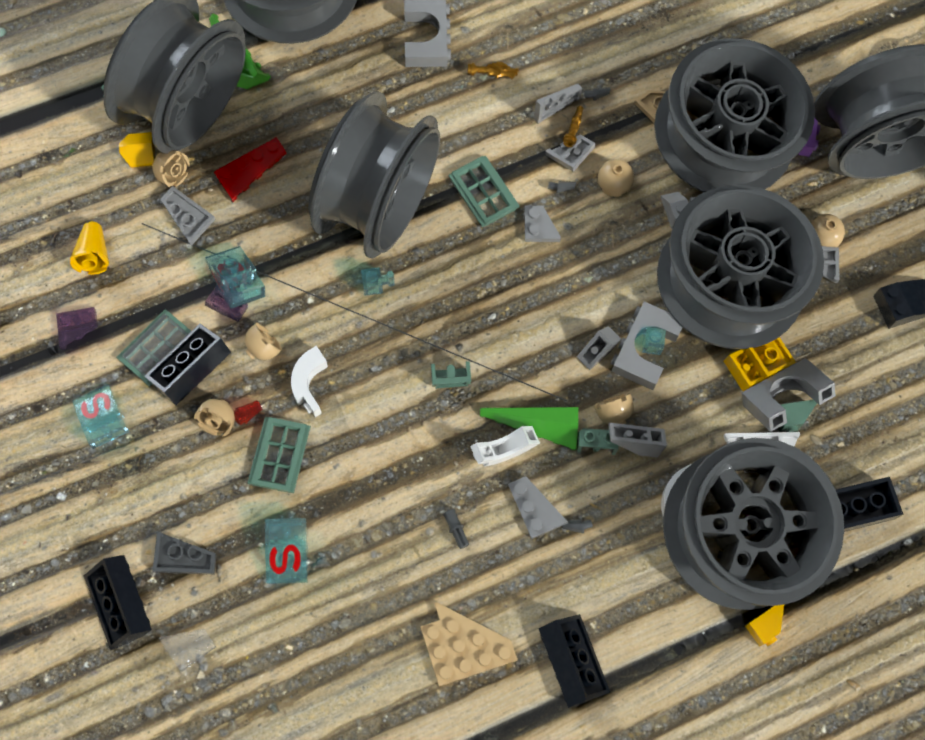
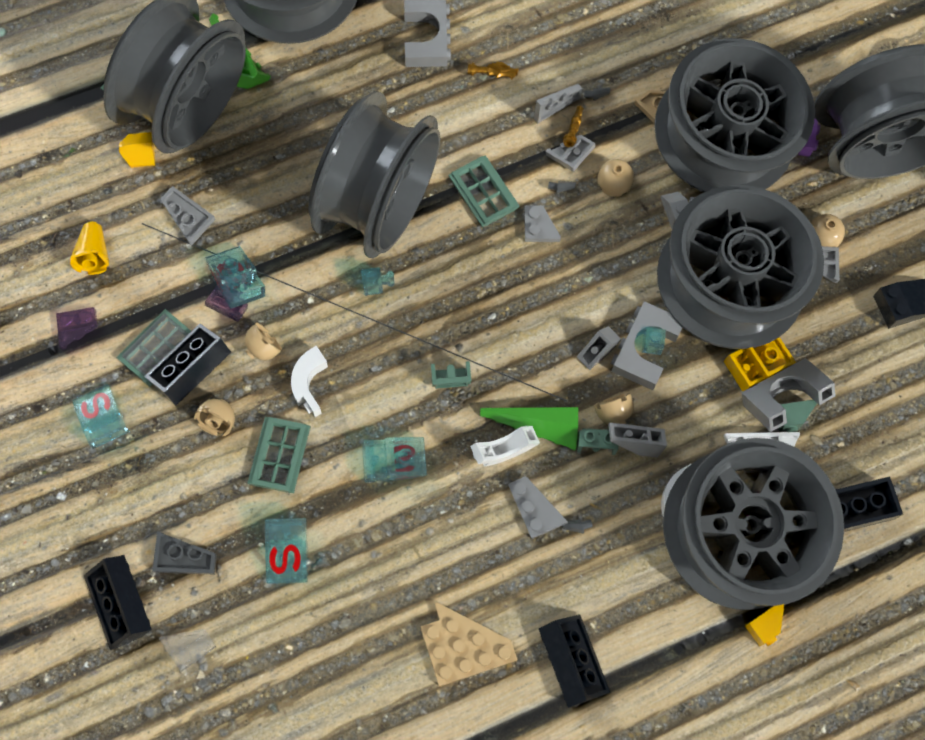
(171, 168): tan cylinder -> none
(241, 172): red wing -> none
(246, 412): clear red cone -> none
(394, 459): none -> clear light blue slope
(456, 528): dark grey axle -> none

